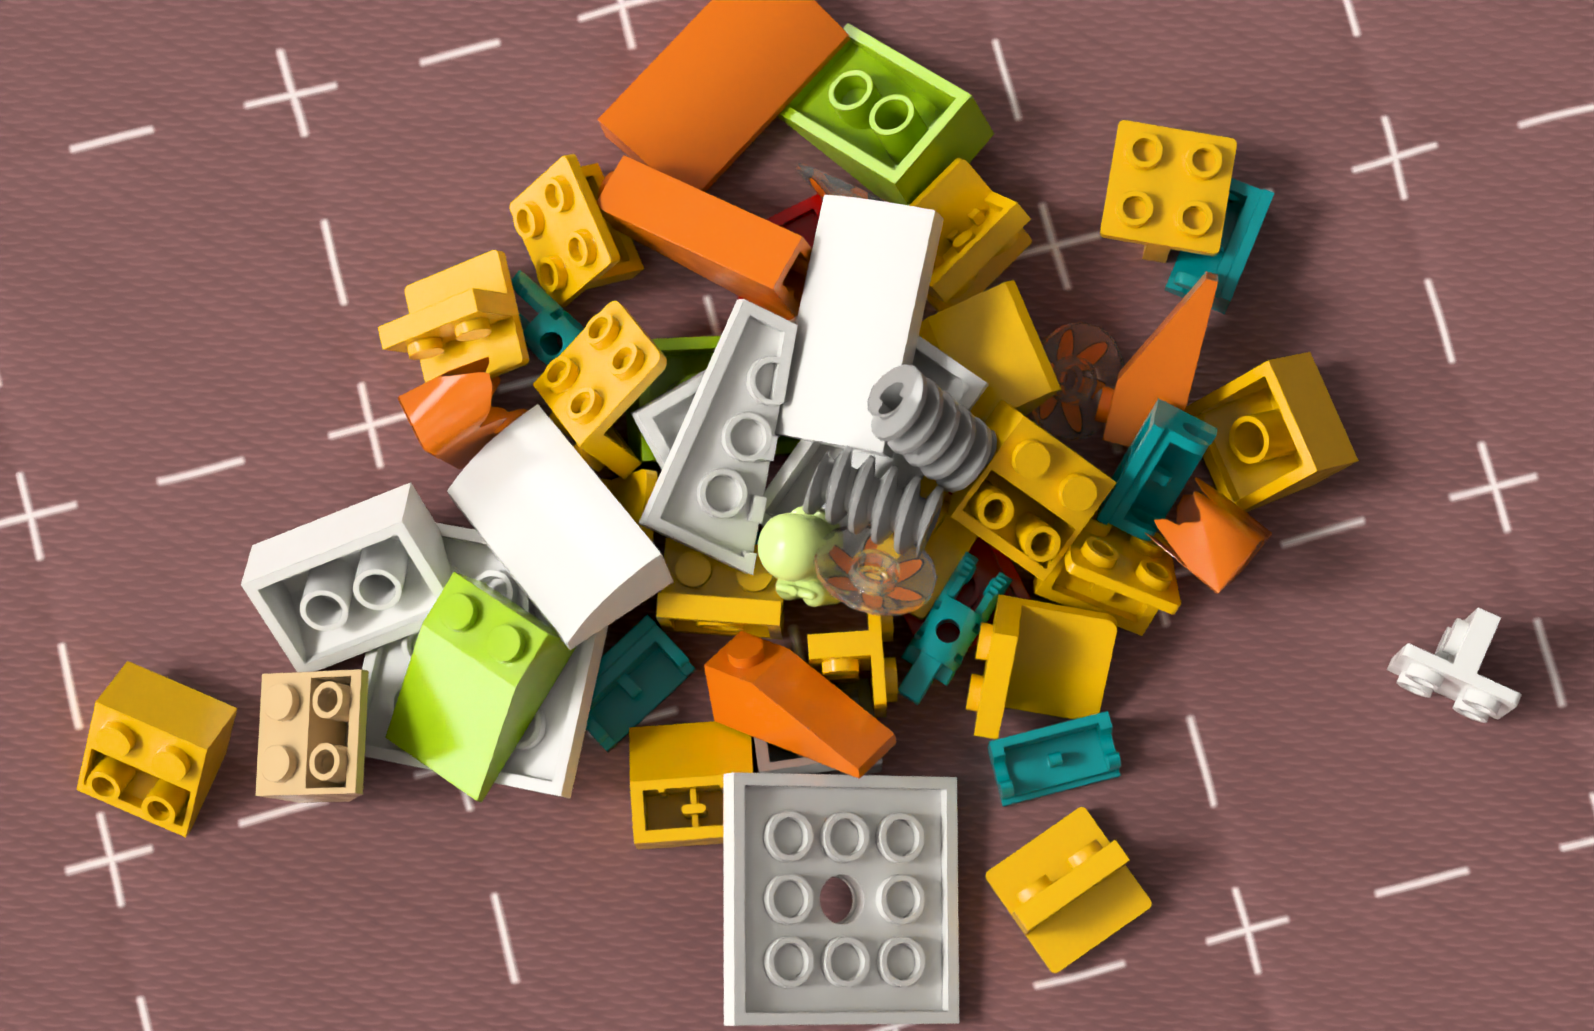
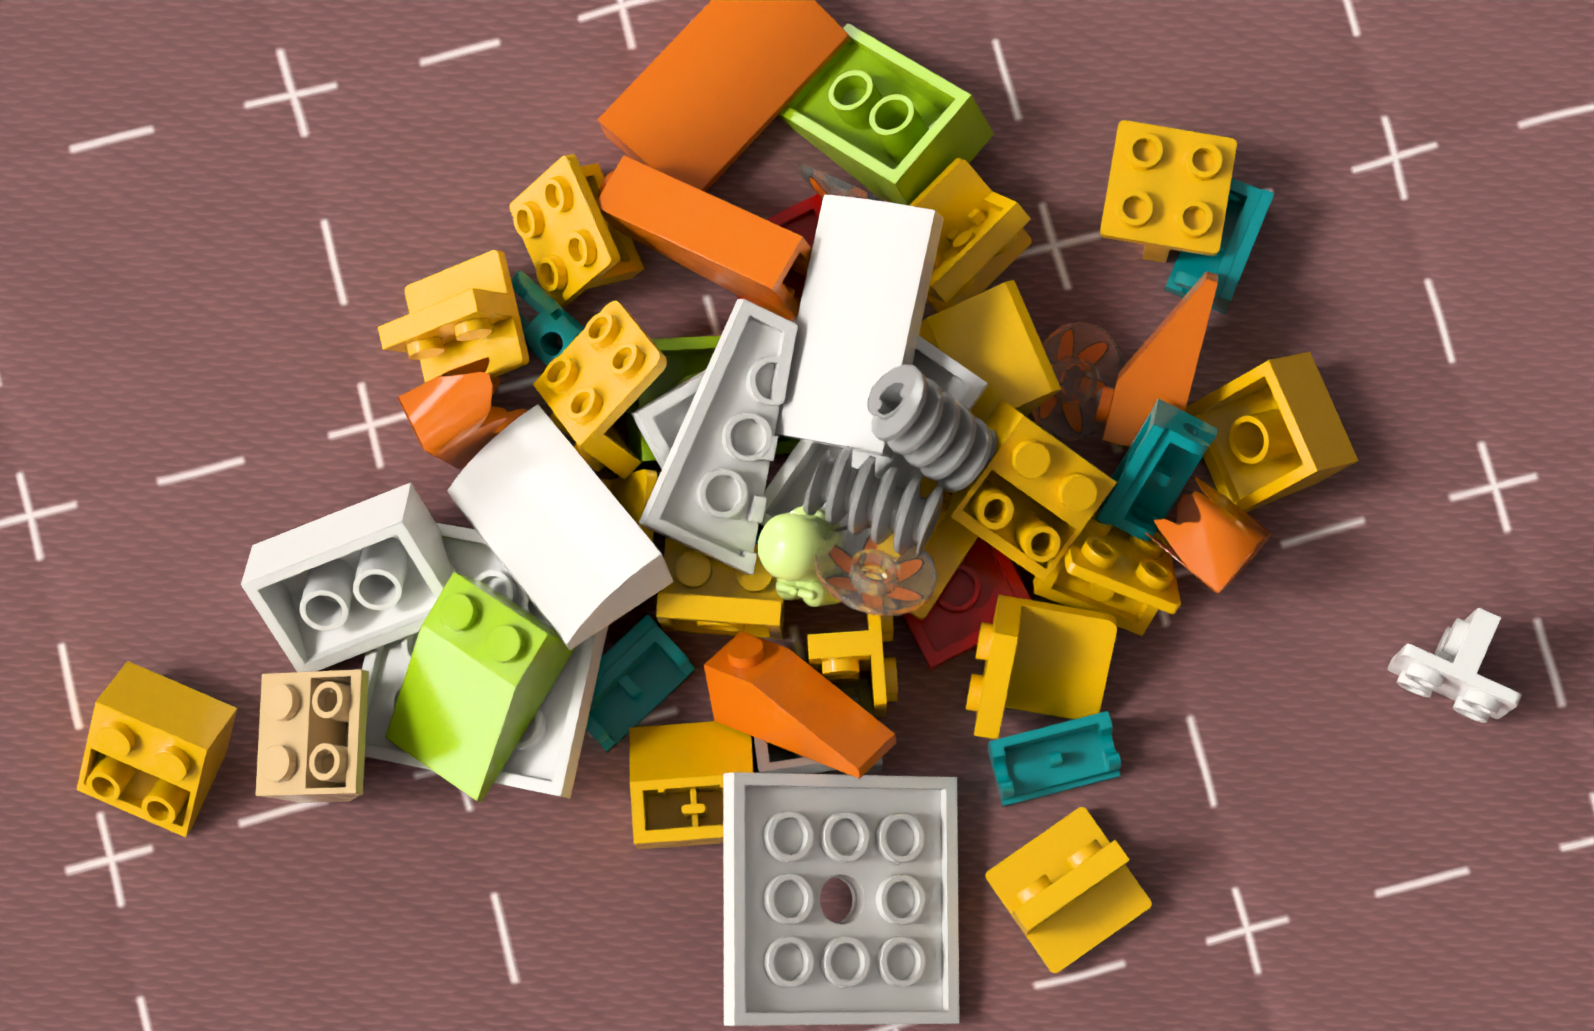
(941, 660): teal hinge -> none

